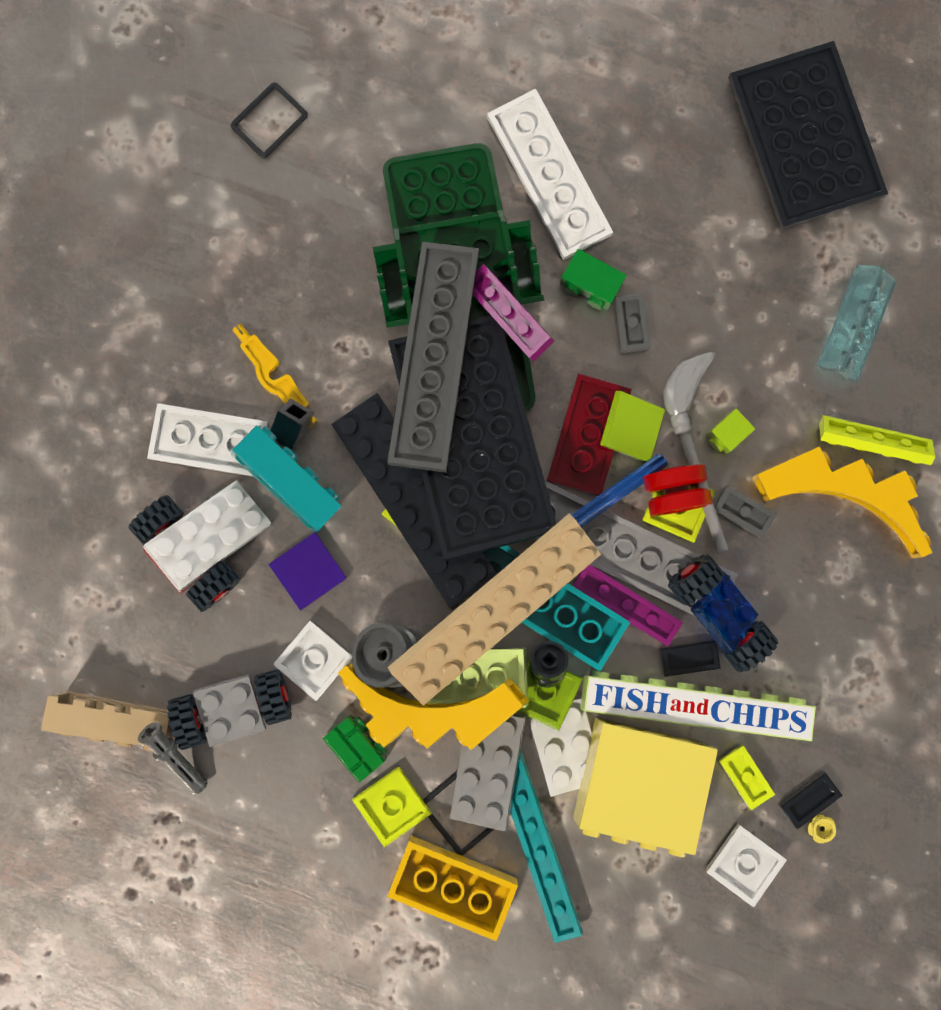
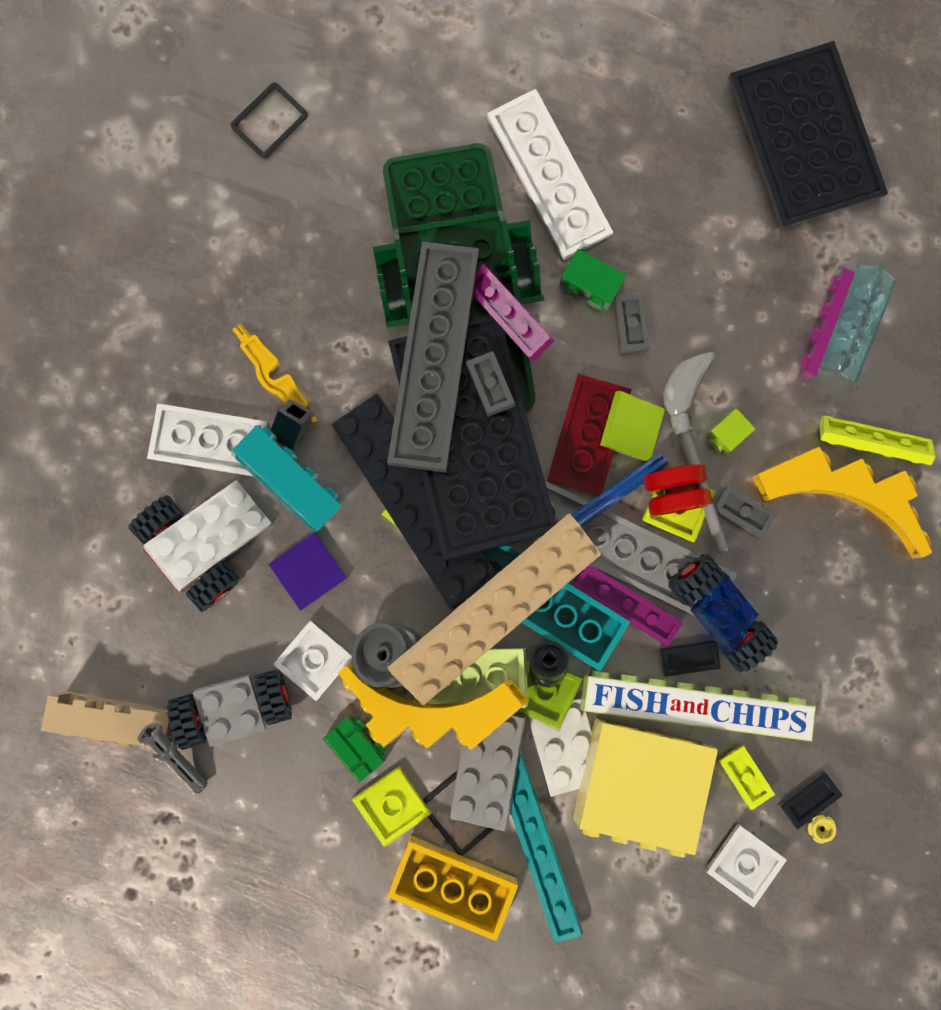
(490, 383): none -> dark grey plate
(829, 314): none -> magenta plate

